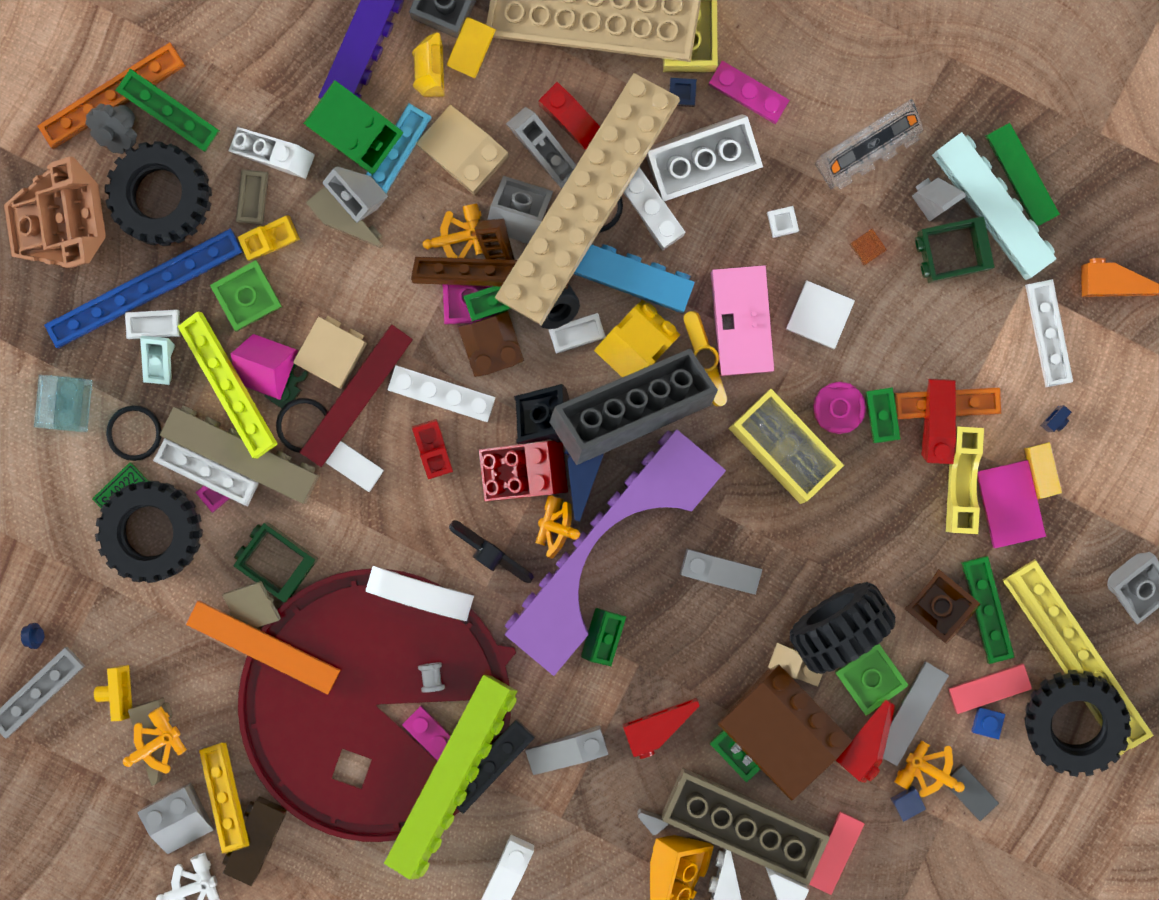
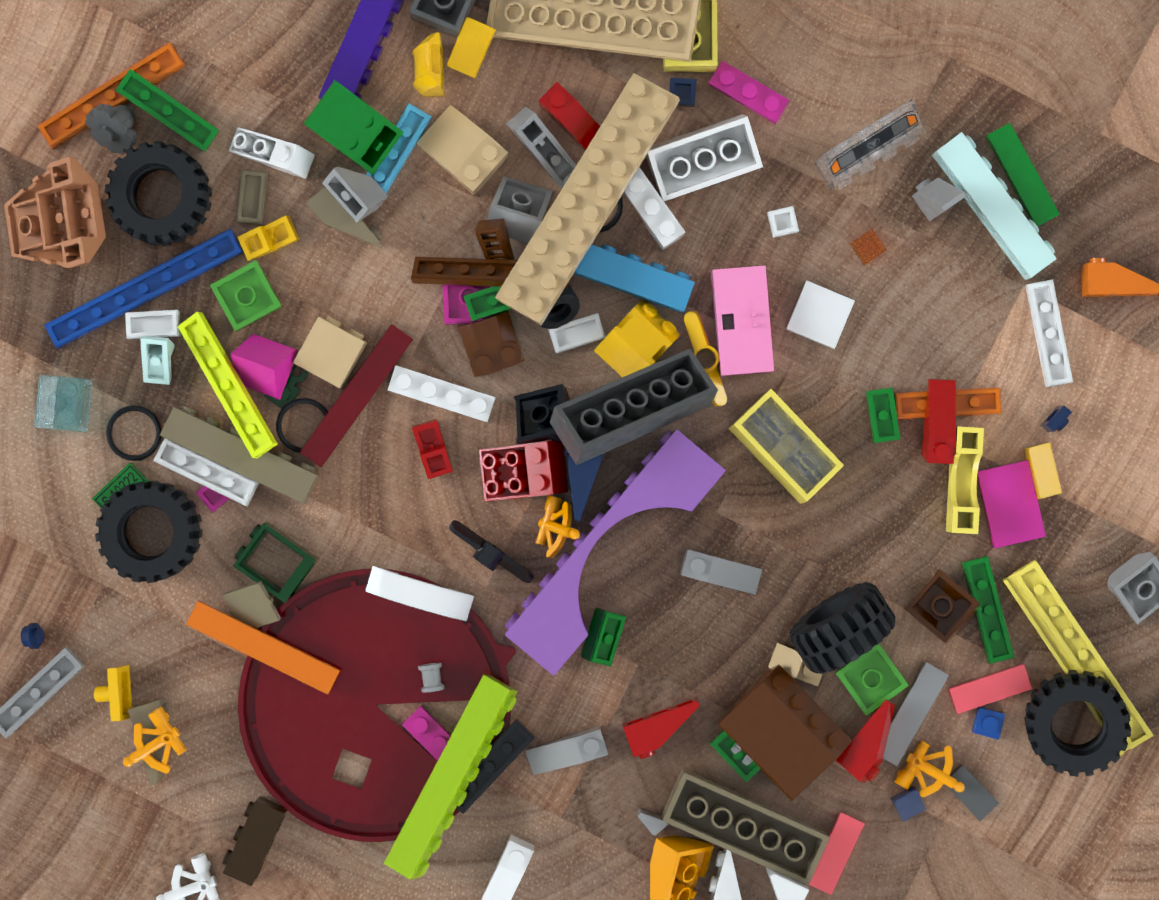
(176, 819): light grey slope -> none
(224, 798): yellow tile -> none
(355, 466): white tile -> none
(472, 217): light orange piece -> none
(839, 408): dark pink tile -> none
(980, 243): dark green window -> none

